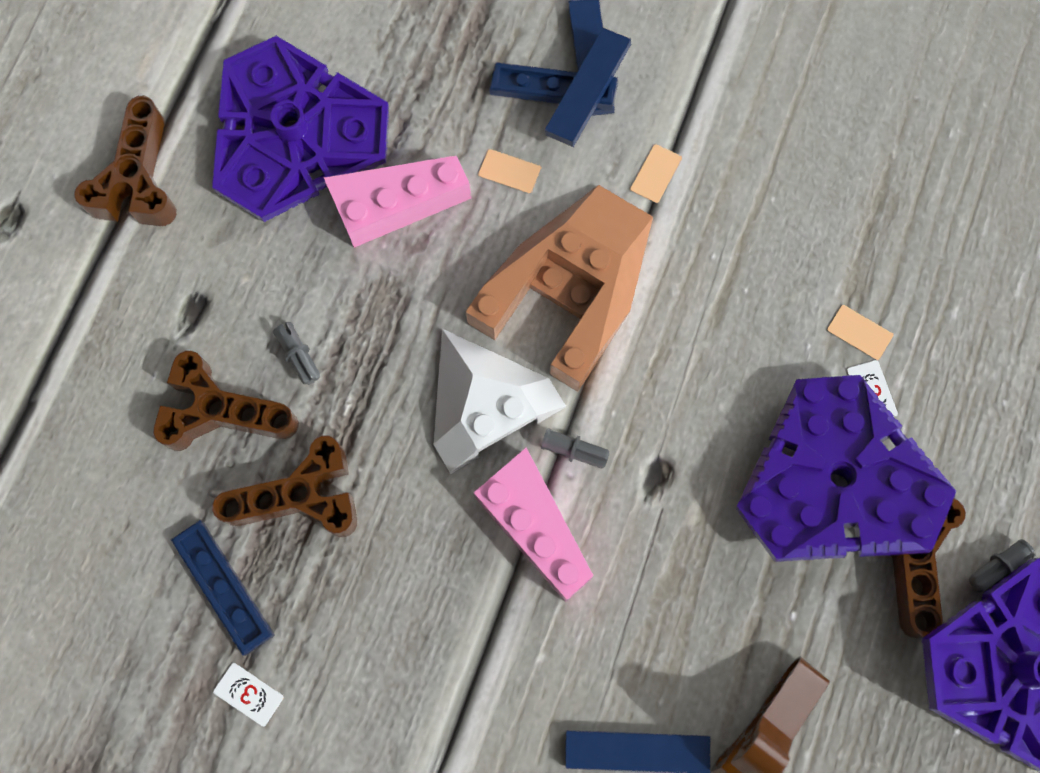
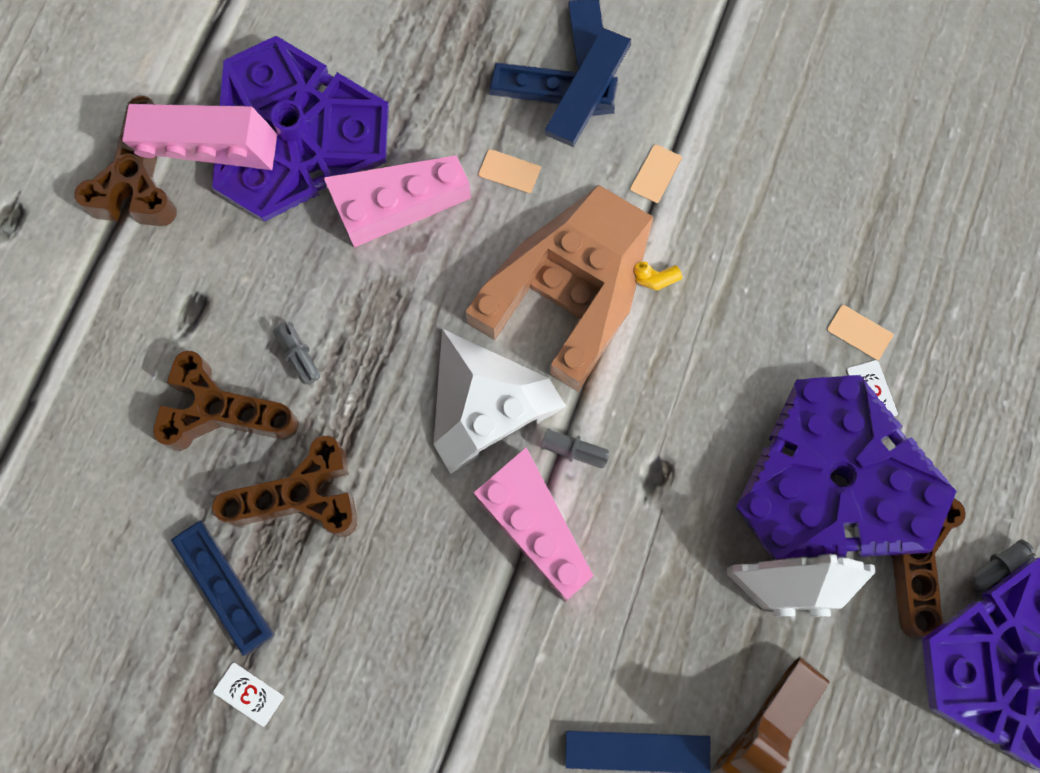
(201, 134): none -> bright pink wedge
(656, 280): none -> yellow arm
(802, 583): none -> white wedge

